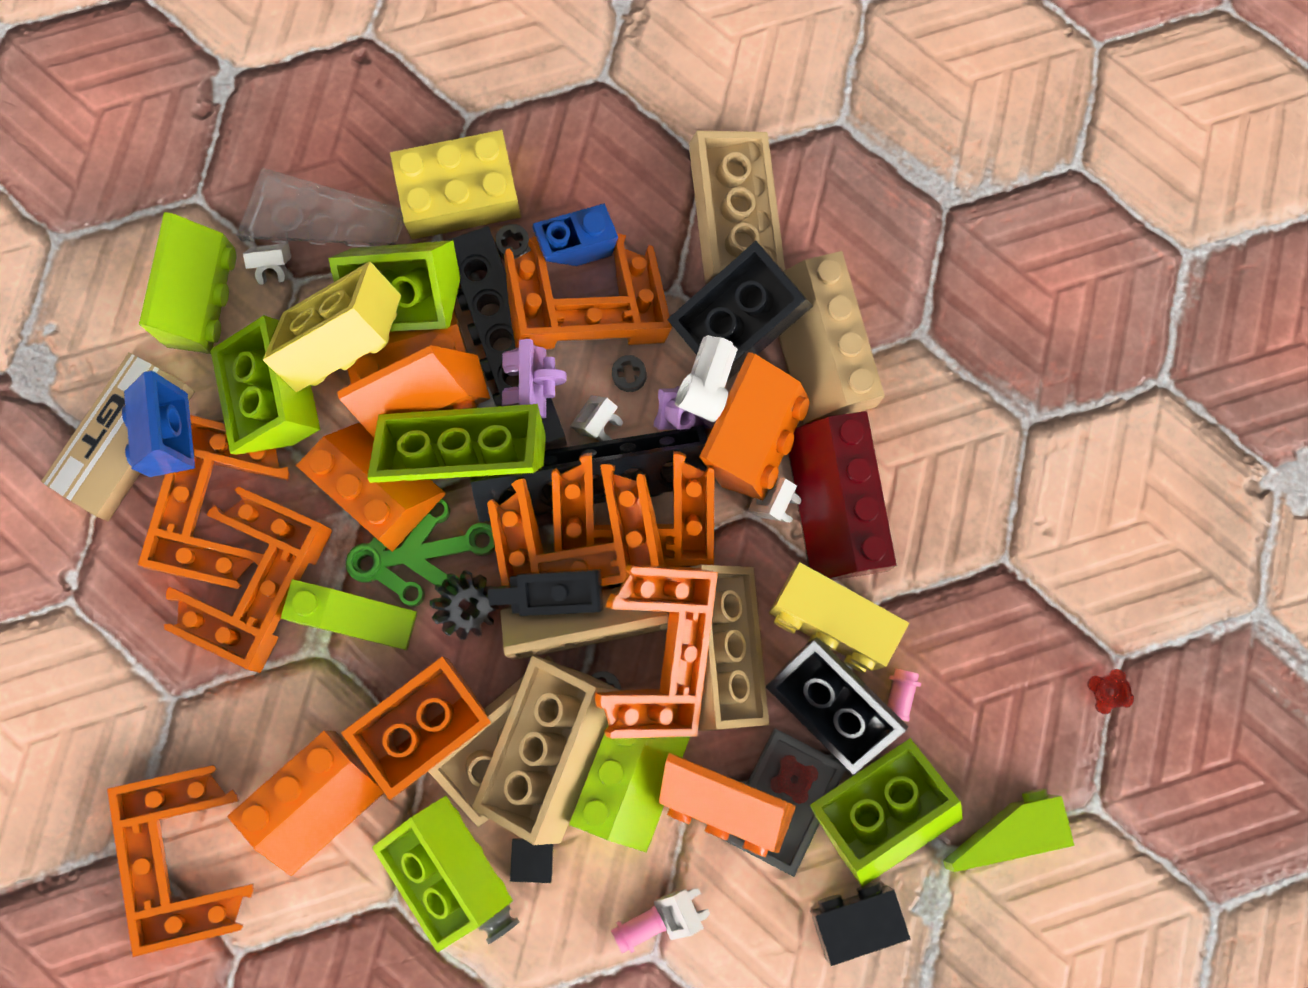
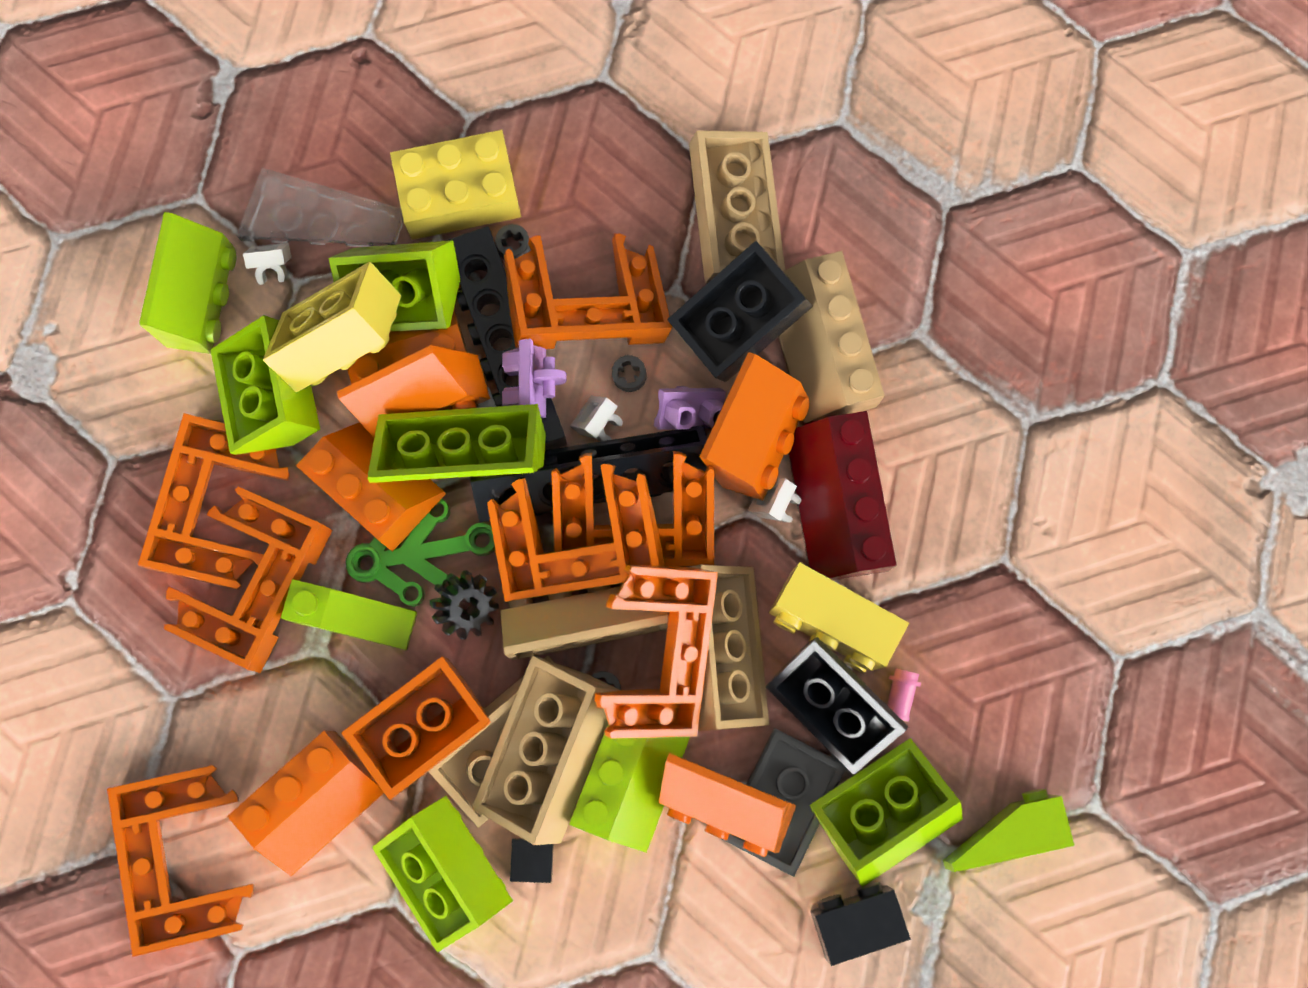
(94, 462): tan slope -> none
(157, 426): blue slope -> none
(499, 924): dark grey bush -> none
(551, 593): black hinge -> none
(577, 236): blue slope -> none
(638, 930): bright pink pin -> none
(680, 914): white tile -> none
(703, 388): white piece -> none
(805, 775): clear red plate -> none
(1122, 691): clear red plate -> none

